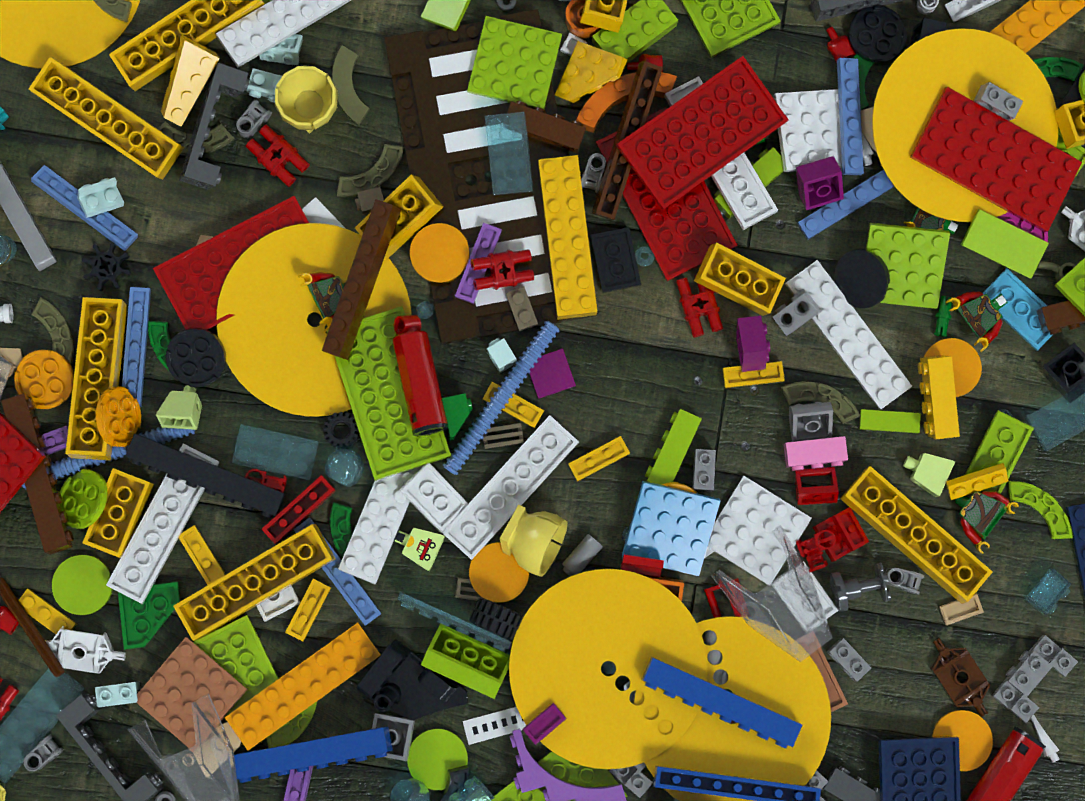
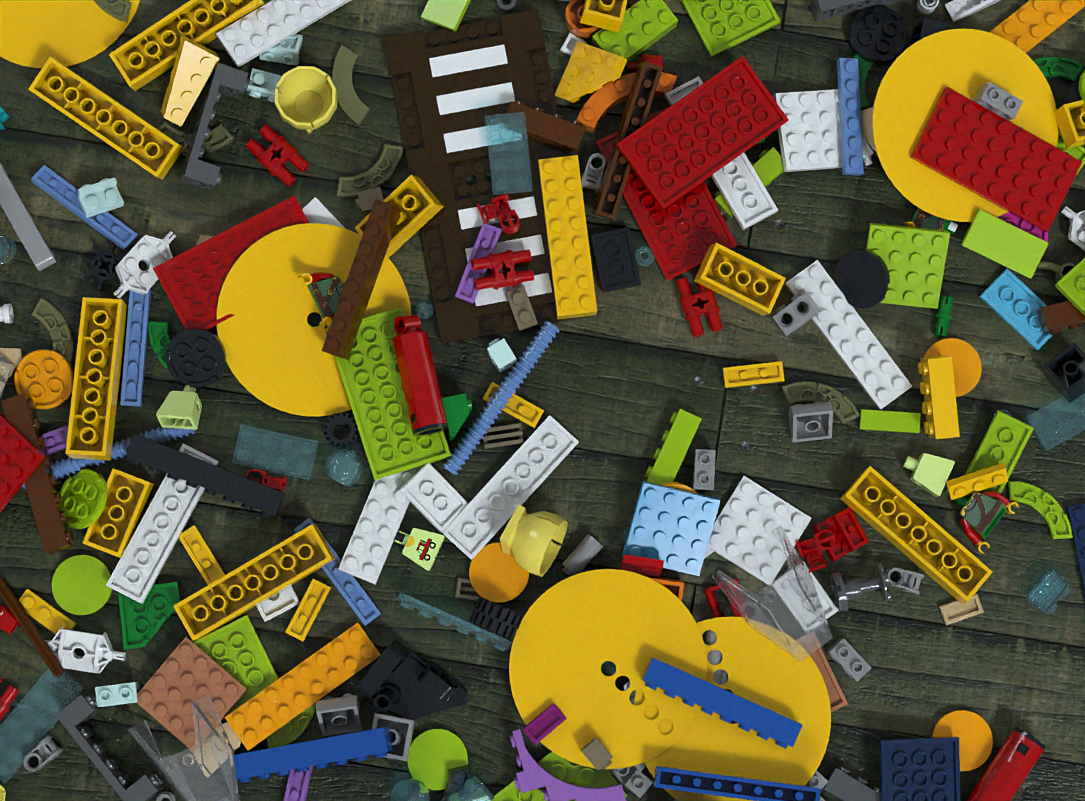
(117, 416): light orange tile -> none
(153, 252): none -> white plate
(255, 116): light grey piece -> none
(298, 509): red brick -> none
(339, 714): none -> light grey brick
(340, 526): green tile -> none
(439, 253): light orange tile -> none
(466, 661): lime brick -> none
(493, 725): white sticker -> none
(502, 211): none -> red piece
(514, 62): lime plate -> none
(551, 374): magenta tile -> none
(597, 754): none -> dark tan brick
(599, 458): yellow plate -> none
(752, 343): magenta brick -> none
(815, 453): bright pink brick -> none
(816, 494): red tile -> none
(820, 183): magenta brick -> none
(839, 45): red piece -> none
(852, 201): medium blue plate -> none
(947, 667): reddish brown plate -> none
(981, 314): torso -> none
(1028, 673): light grey bracket -> none
(1051, 748): white piece -> none

